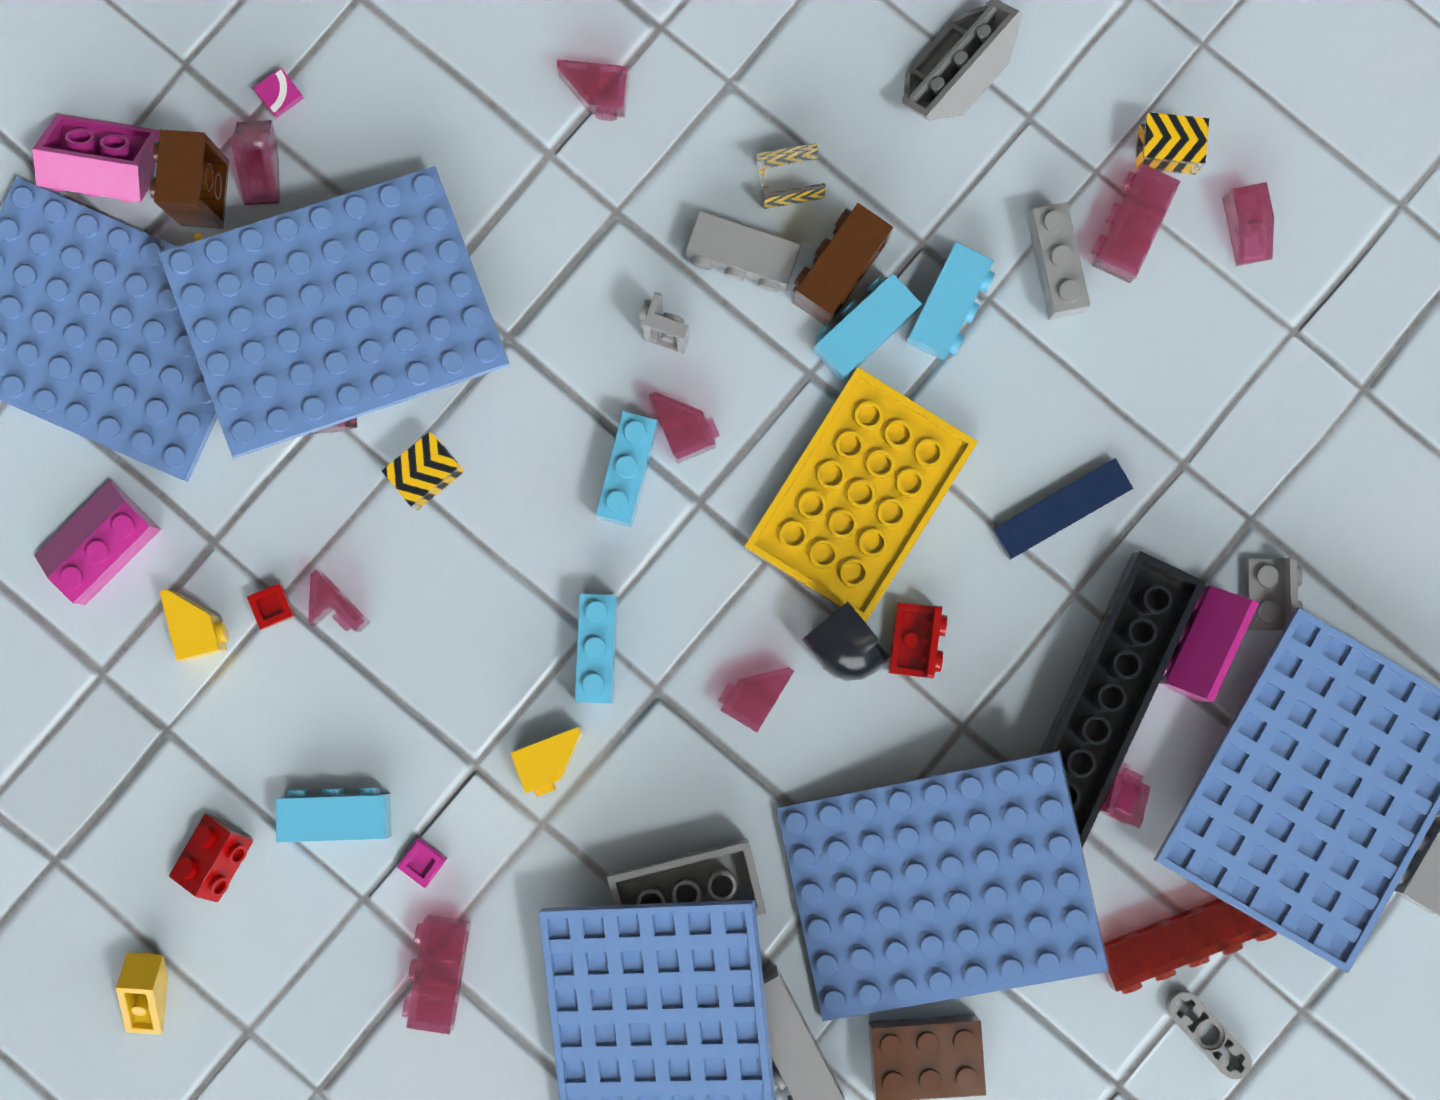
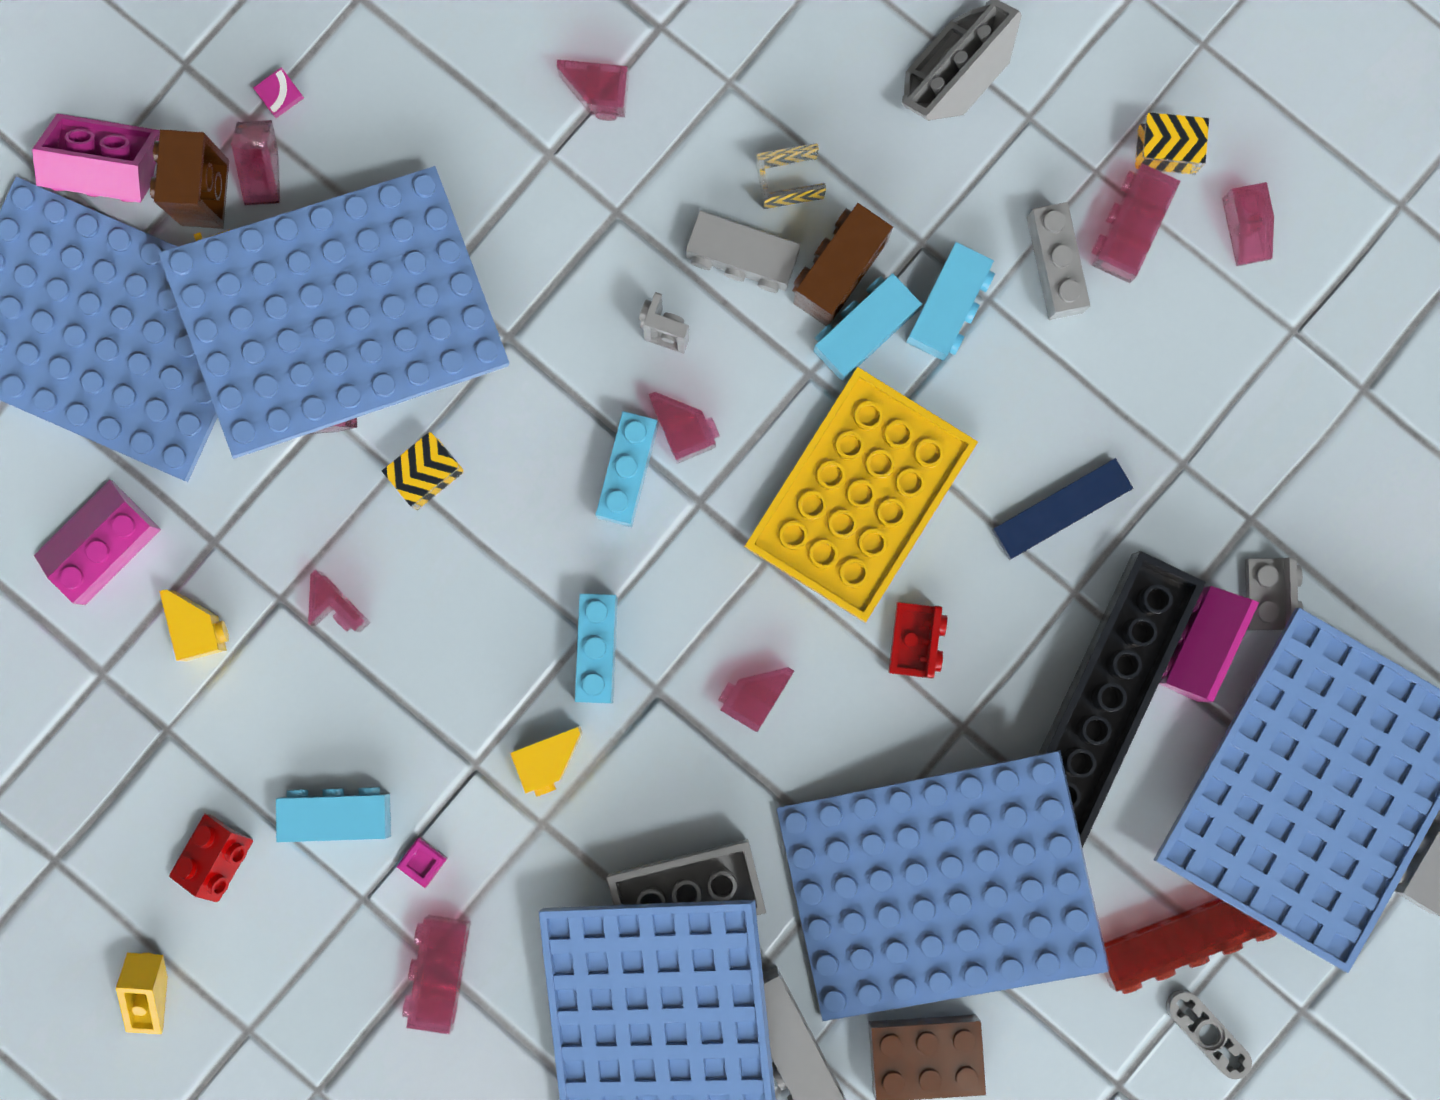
(271, 606): red plate -> none
(846, 646): black brick -> none
(1127, 798): clear pink slope -> none

